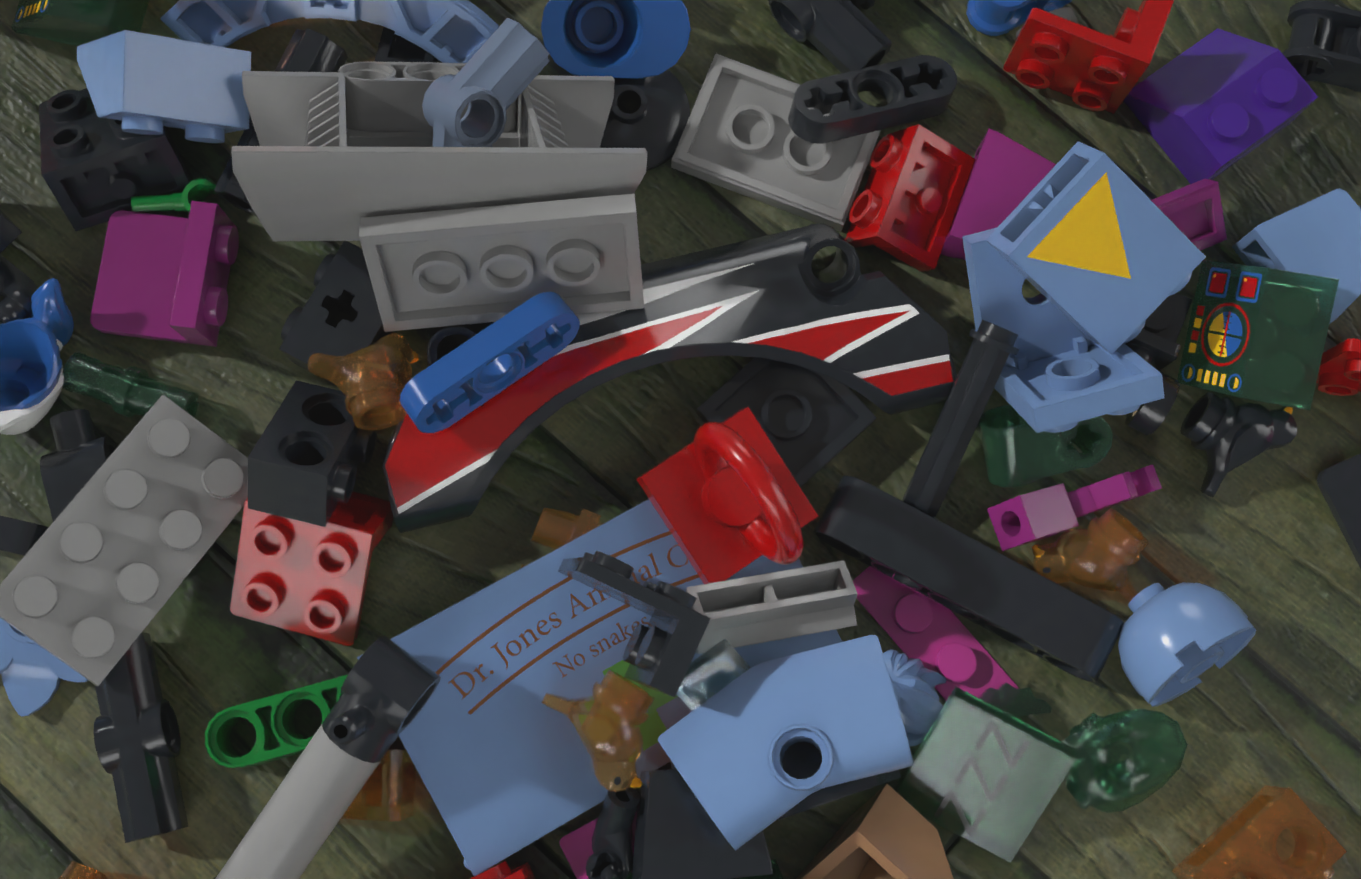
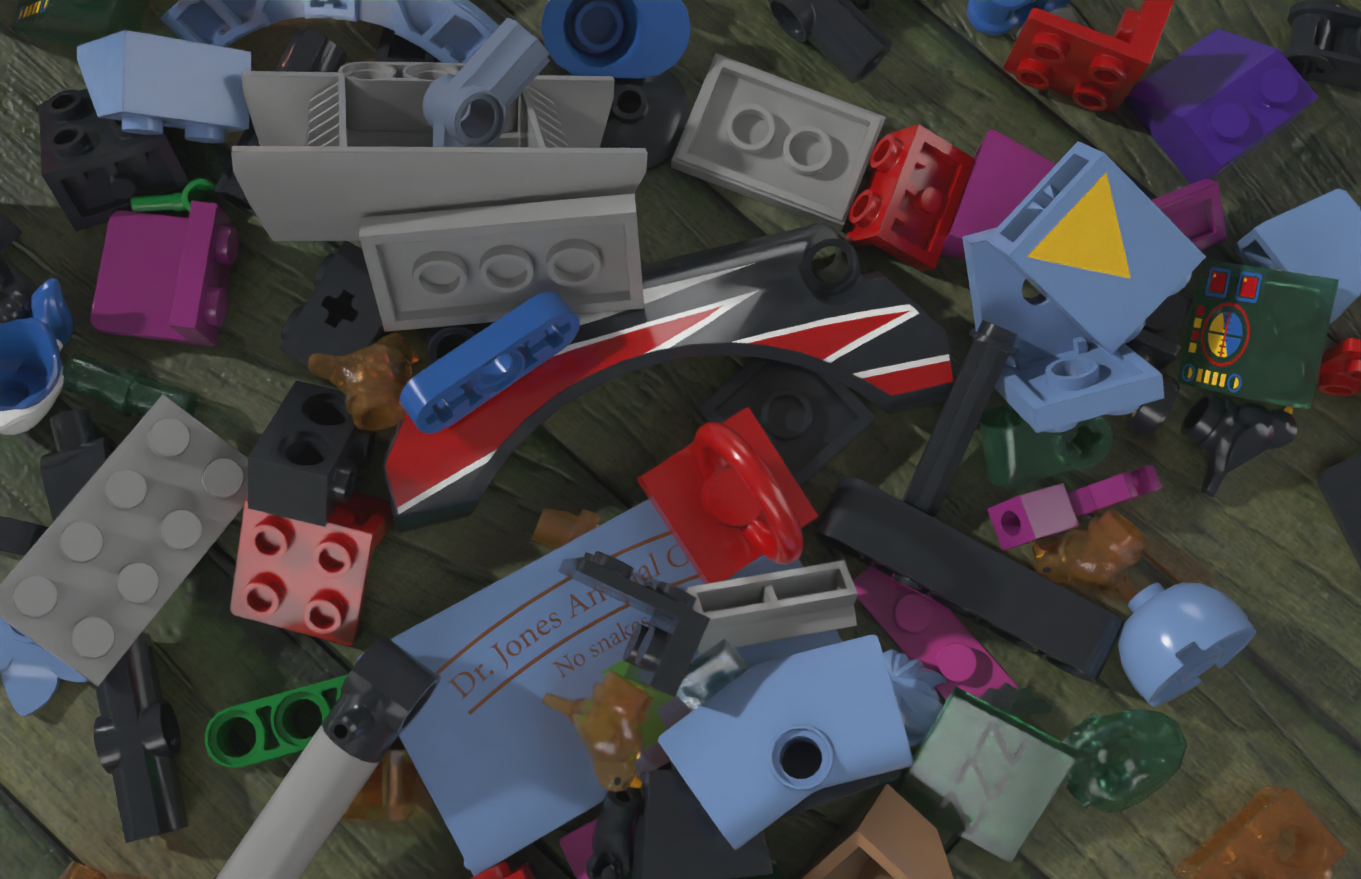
(856, 117): black beam -> none

